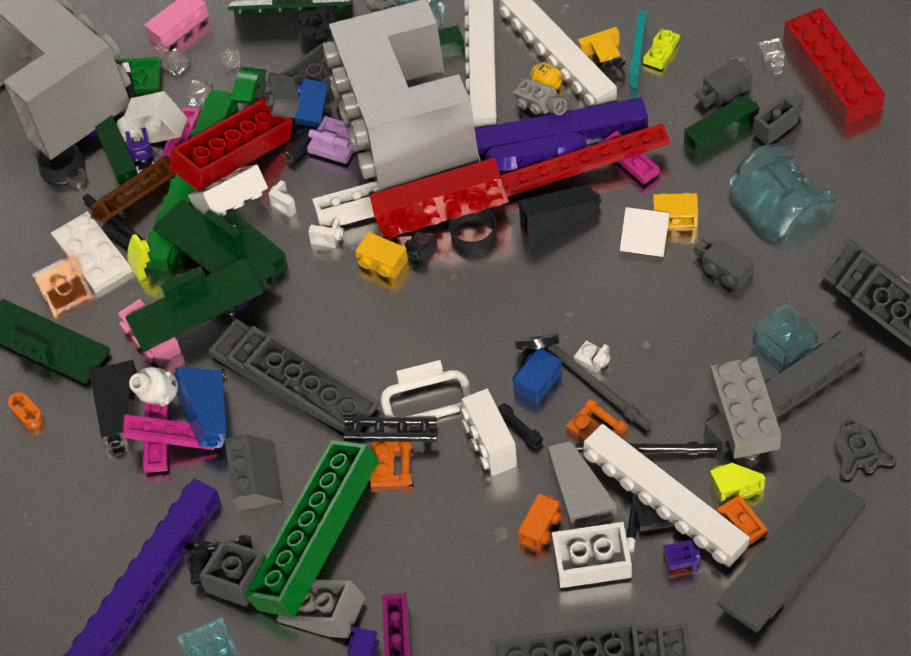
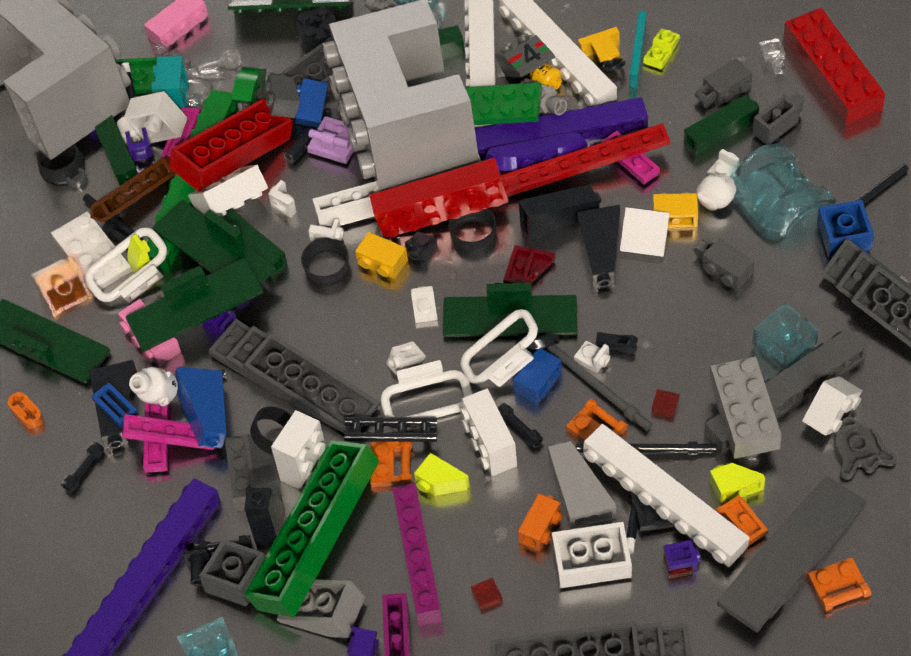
(71, 481): none -> black bar
(102, 393): none -> blue tile
(139, 281): none -> white bar
(172, 78): none -> teal brick
(197, 72): none -> clear piece
(217, 324): none -> dark purple window
(264, 515): none -> black slope
(271, 413): none -> black tyre
(298, 449): none -> white brick
(323, 245): none -> black tyre
(405, 356): none -> white bracket
(417, 555): none -> magenta brick
(423, 304): none -> white bracket
(440, 477): none -> neon yellow slope
(481, 314): none -> dark green bracket
(486, 593): none -> clear red tile
(505, 103): none -> green plate
(511, 361): none -> white bar
(523, 56): none -> dark grey slope
(527, 264): none -> dark red wing
(600, 239): none -> black slope
(615, 342): none -> black bar
(665, 403): none -> clear red tile
(716, 191): none -> white hair
(725, 164): none -> white bracket
(830, 403): none -> white brick
(836, 578): none -> orange plate
(842, 222): none -> blue brick
(883, 183): none -> black bar

